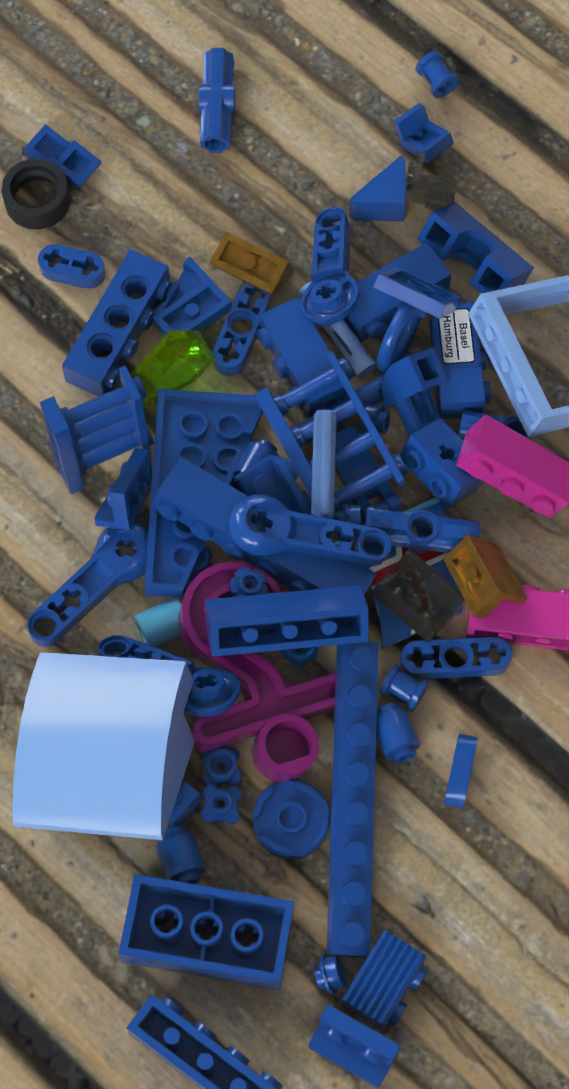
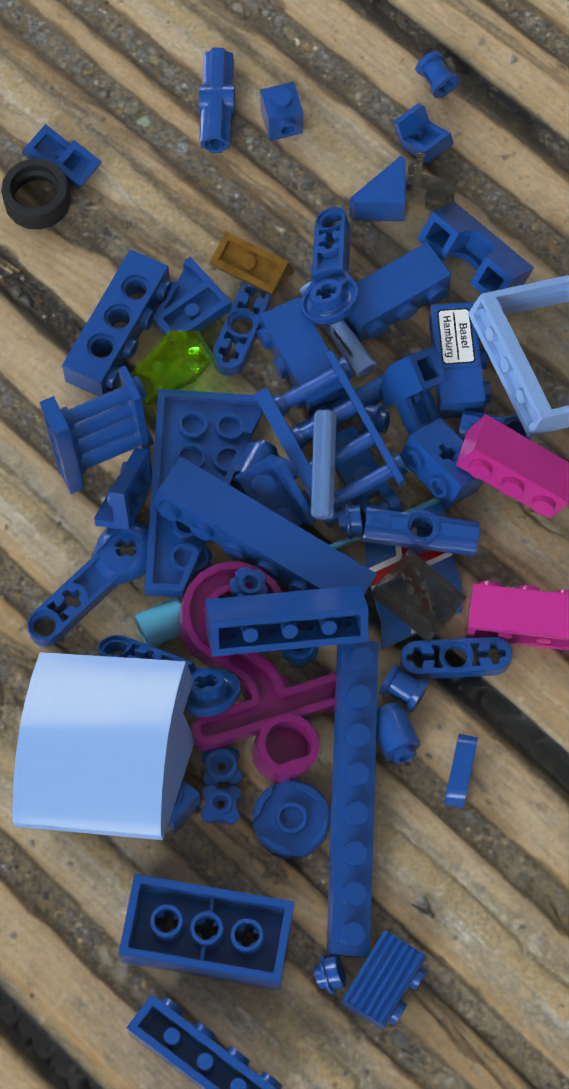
(71, 266): blue beam -> none
(180, 856): blue brick -> none
(281, 111): none -> blue brick
(300, 532): blue beam -> none
(353, 1046): blue bracket -> none
(414, 301): blue tile -> none
(483, 575): pearl gold panel -> none

